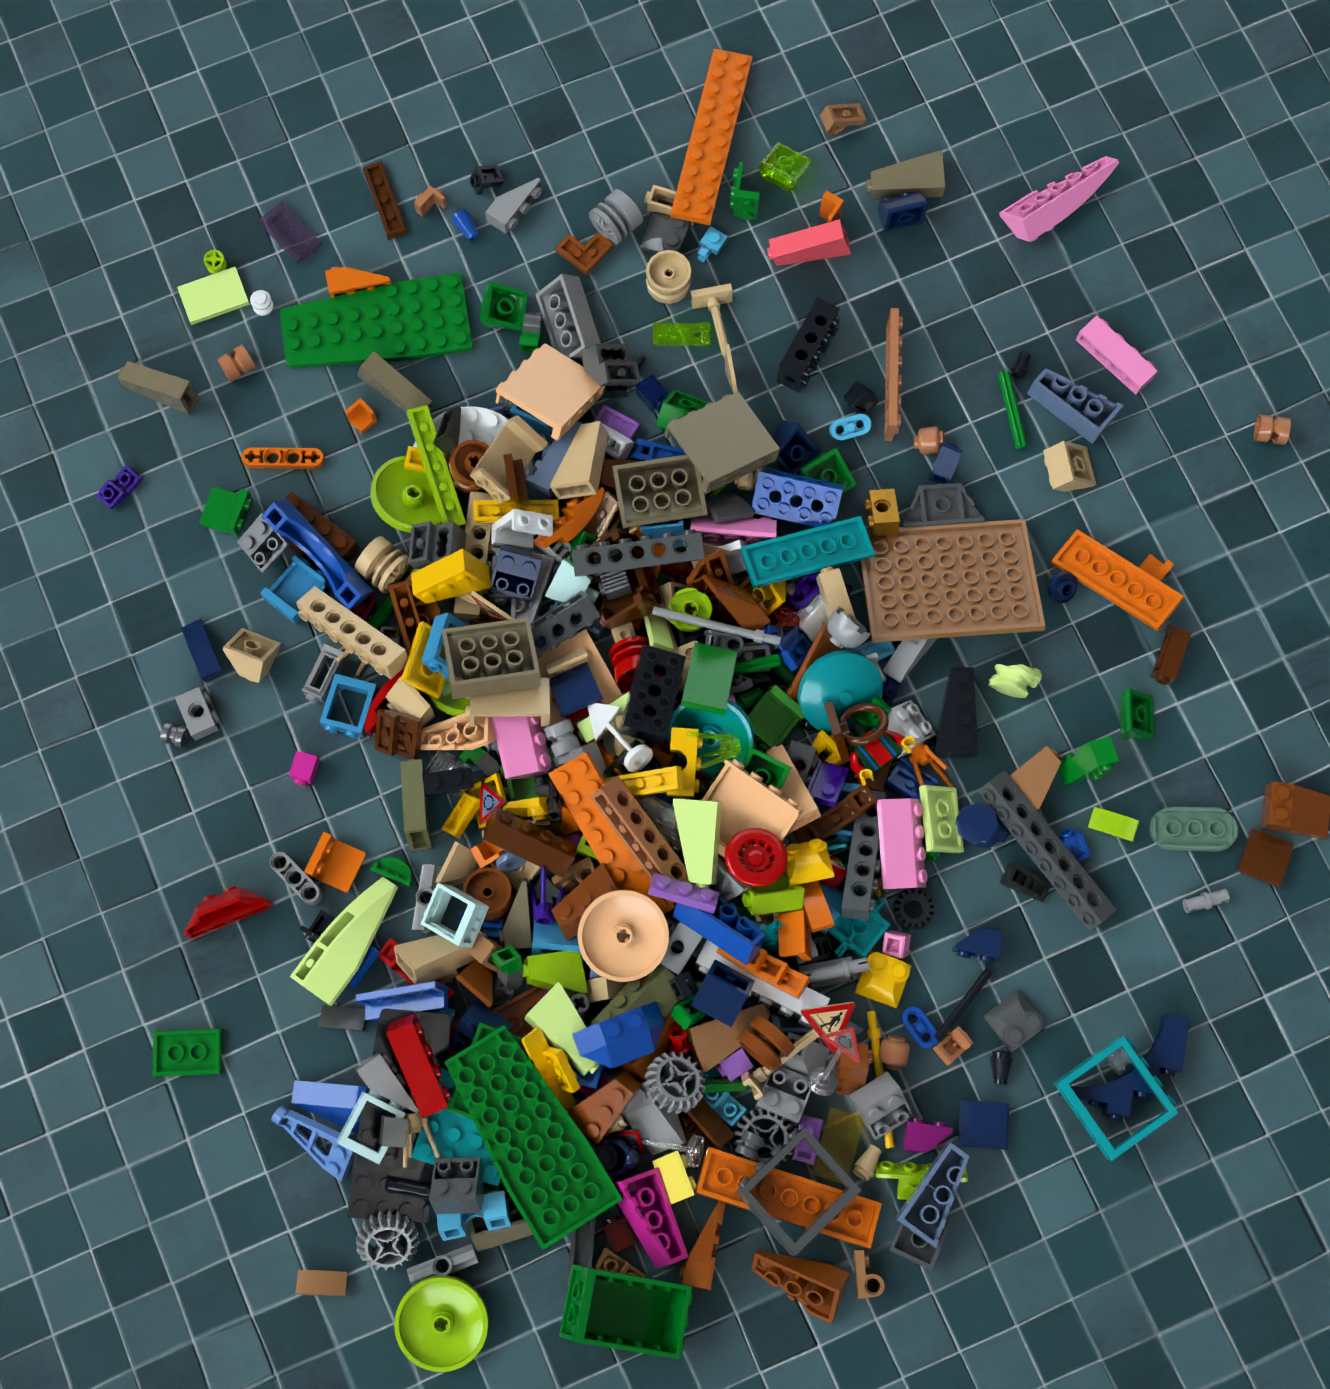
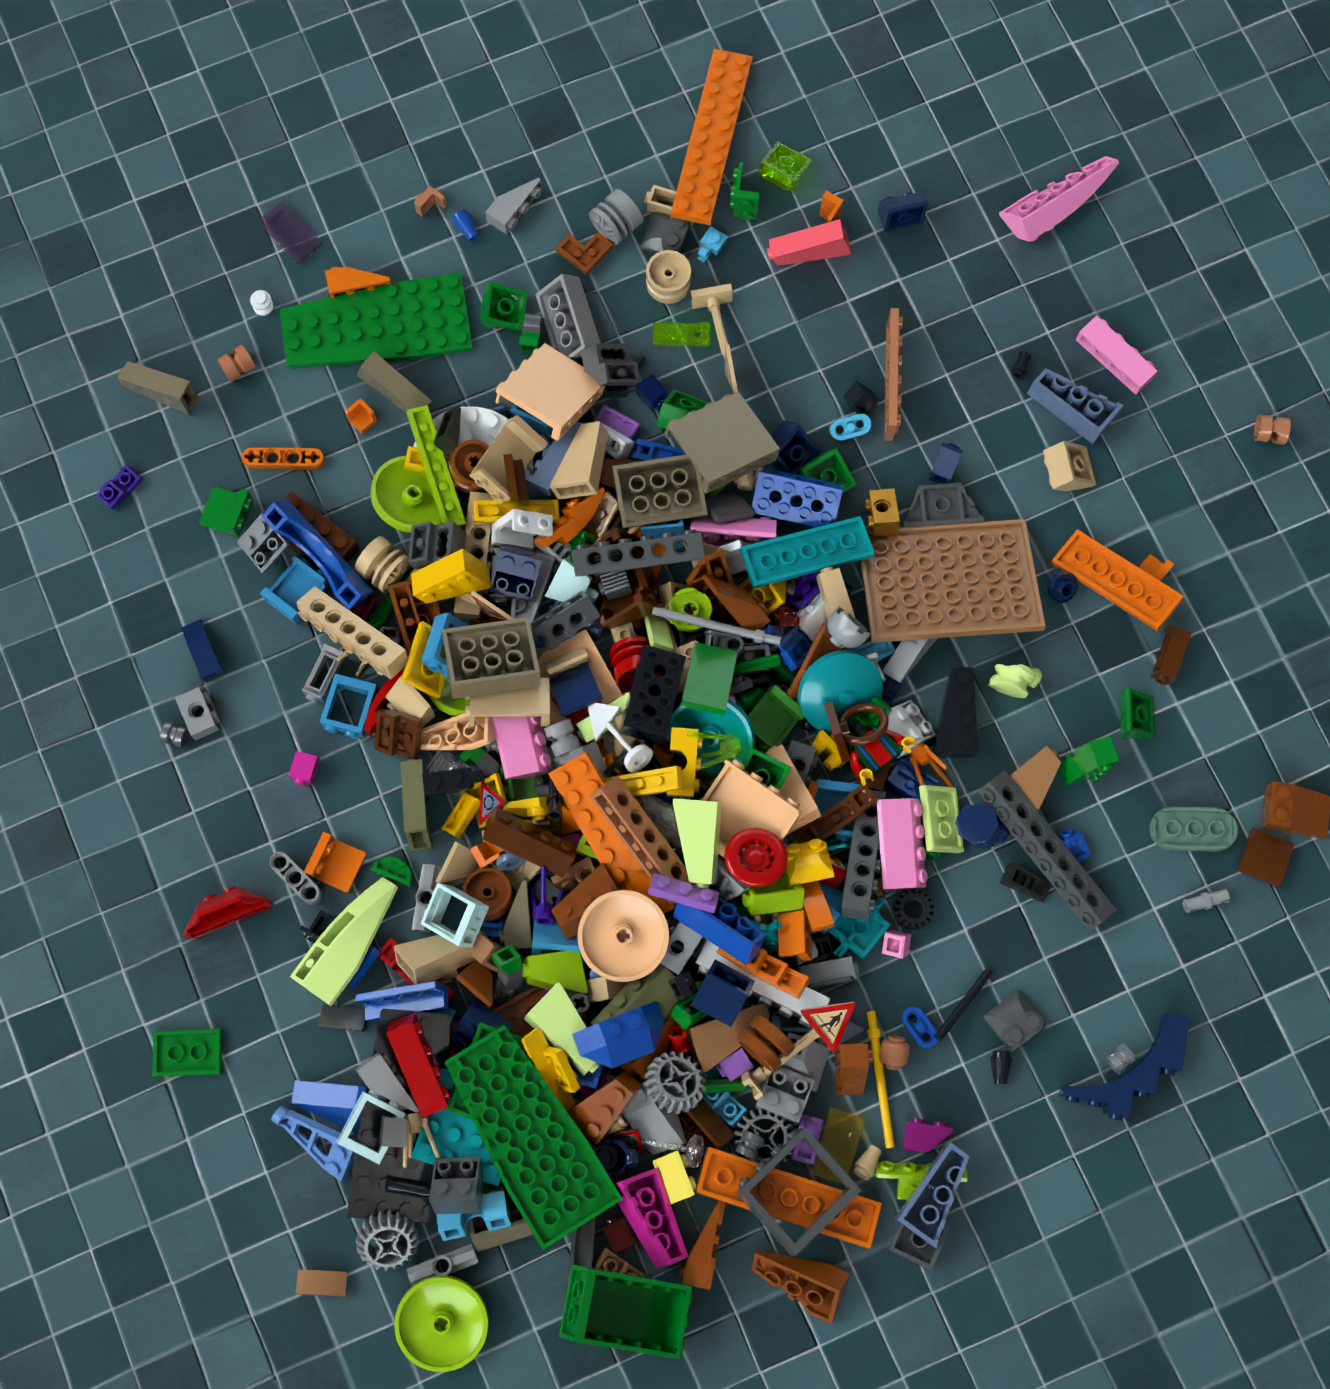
(213, 257): lime wheel -> none
(213, 295): yellowish green tile -> none
(251, 654): tan slope -> none
(384, 200): reddish brown tile -> none
(486, 177): black bracket -> none
(677, 570): clear red brick -> none
(808, 345): black brick -> none
(823, 1079): clear piece -> none
(827, 783): dark purple plate -> none
(839, 116): medium nougat plate -> none
(842, 969): light grey pin -> none
(861, 1263): medium nougat plate -> none
(881, 1105): light grey slope -> none
(884, 980): yellow slope -> none
(915, 175): dark tan slope -> none
(929, 440): nougat head -> none
(953, 1045): nougat bracket -> none
(982, 943): dark blue slope -> none
(983, 1125): dark blue slope -> none
(1012, 410): green axle -> none
(1085, 1118): teal window -> none
(1113, 824): lime slope -> none

